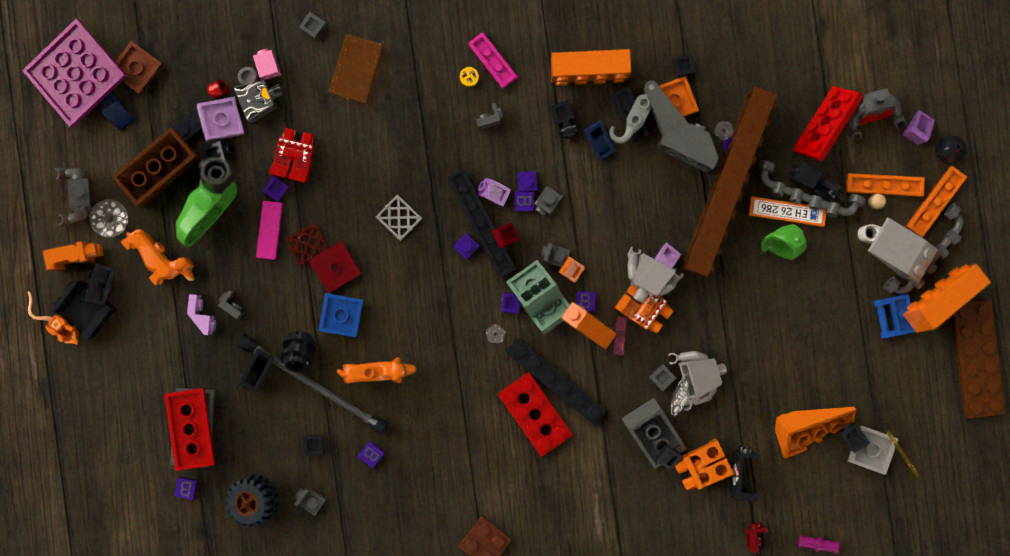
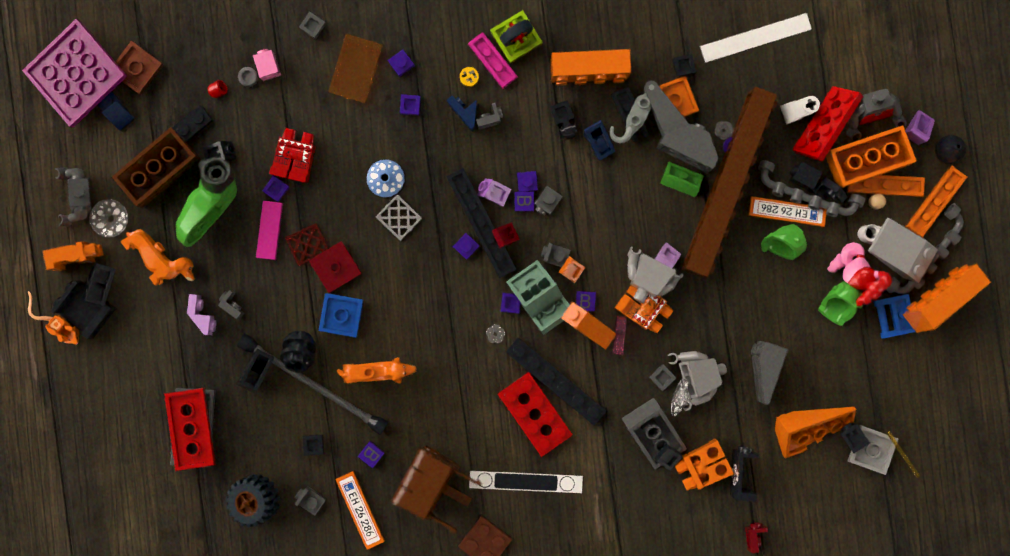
(185, 488): dark purple tile -> none
(220, 119): lavender tile -> none
(257, 99): dark grey torso -> none
(360, 510): none -> tile
(394, 182): none -> medium blue dish
(401, 63): none -> dark purple plate
(410, 105): none -> dark purple tile
(426, 482): none -> reddish brown piece
(467, 115): none -> dark blue slope
(516, 36): none -> lime plate
(527, 481): none -> sticker
(682, 179): none -> bright green slope
(755, 37): none -> white sticker
(766, 364): none -> dark grey slope
(797, 109): none -> white piece
(818, 544): magenta pin -> none
(840, 303): none -> bright green helmet
(860, 274): none -> hair
(870, 157): none -> orange brick
(978, 360): reddish brown plate -> none

